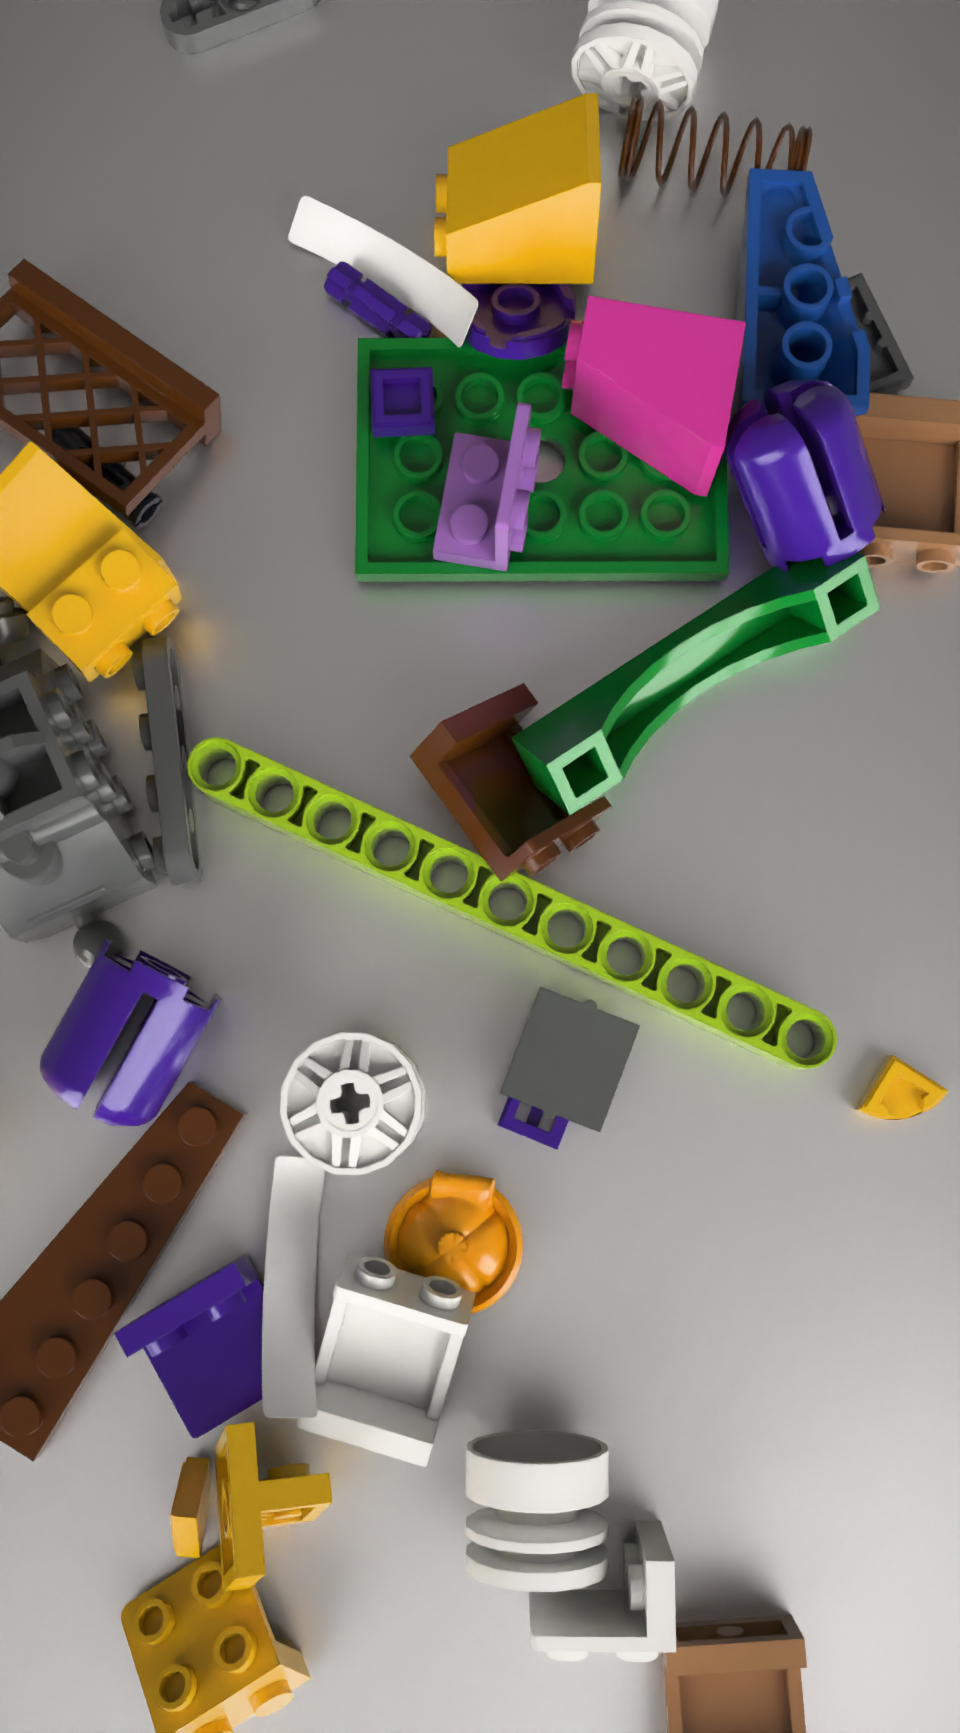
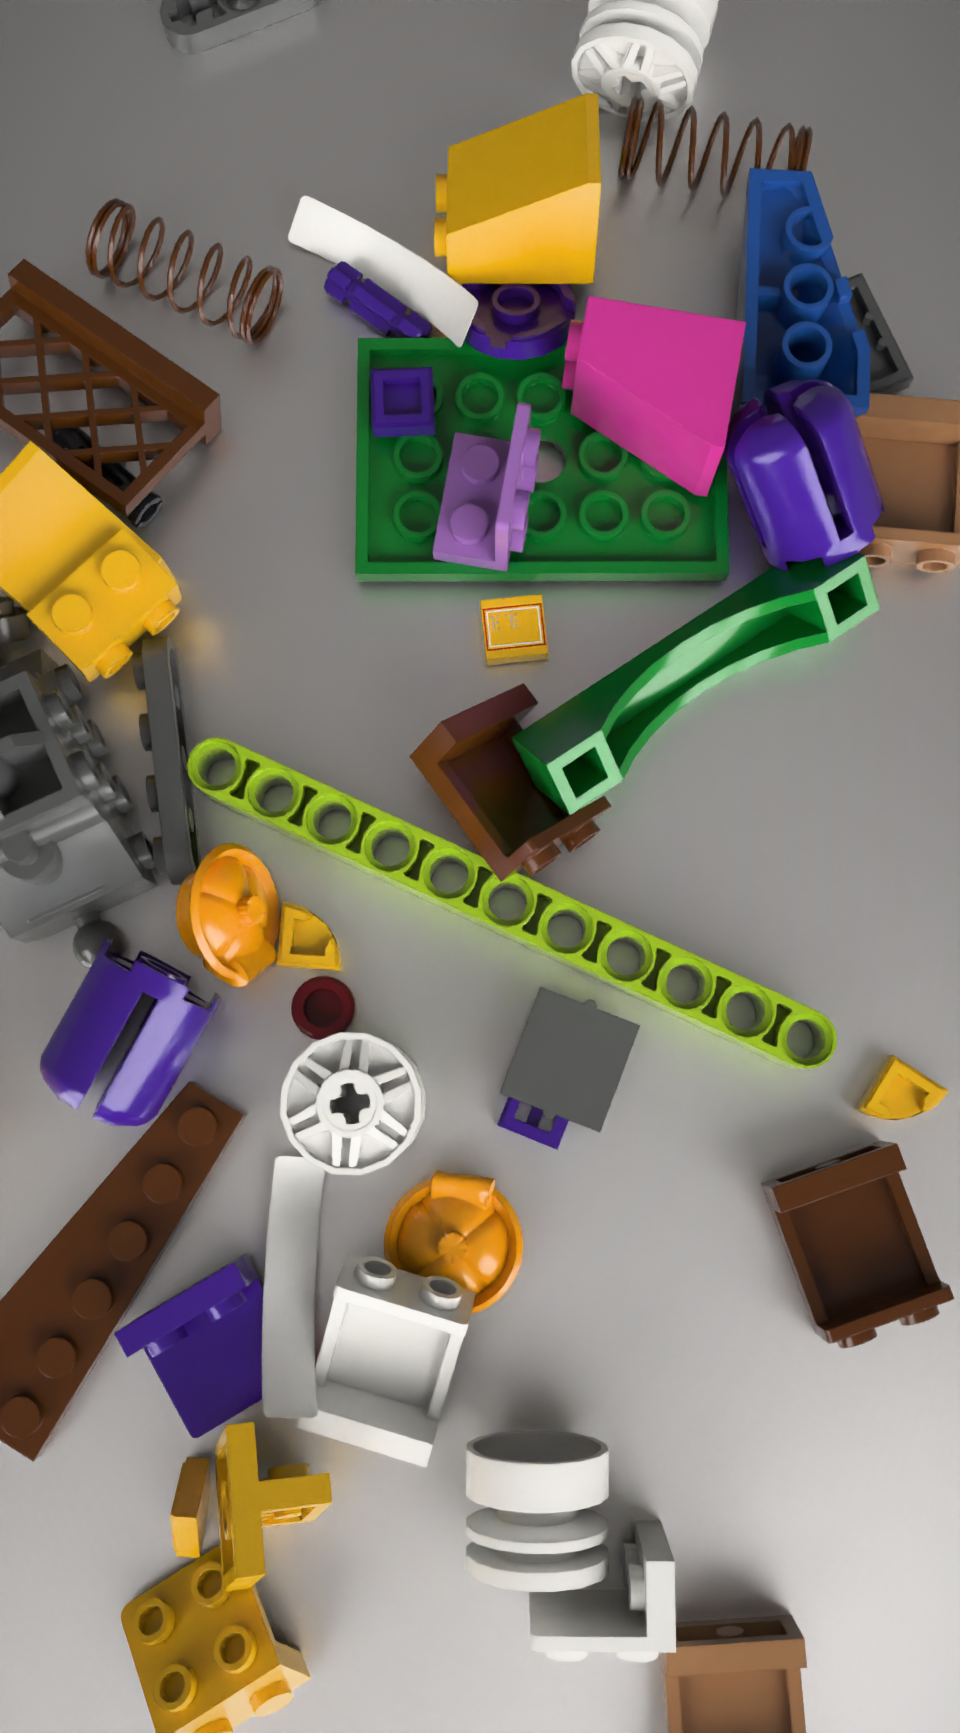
(128, 216): none -> reddish brown piece
(230, 914): none -> light orange piece
(306, 941): none -> yellow tile
(323, 1007): none -> dark red tile
(514, 629): none -> yellow tile
(856, 1244): none -> reddish brown panel

